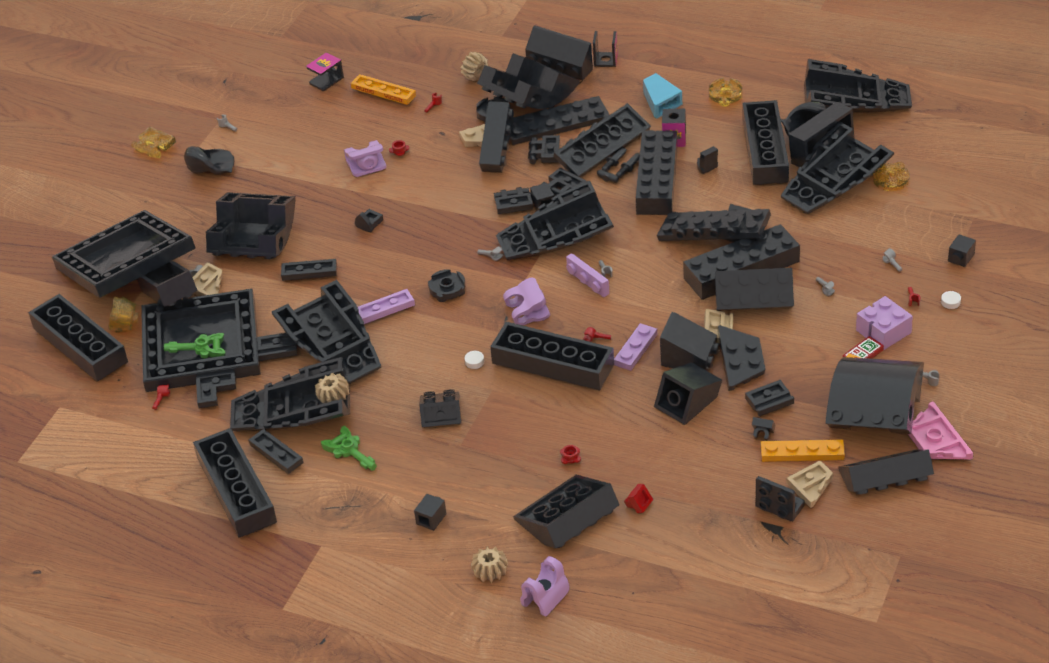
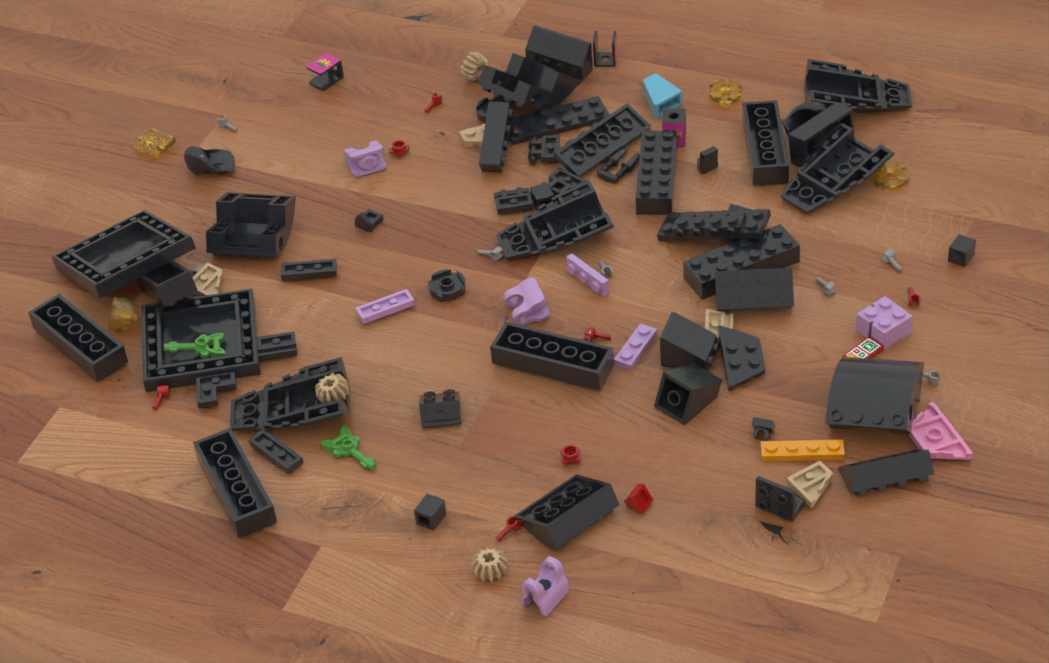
(330, 330): black wedge -> none
(383, 89): light orange plate -> none
(474, 359): white tile -> none
(512, 523): none -> red hand
(769, 398): black plate -> none
(951, 300): white tile -> none

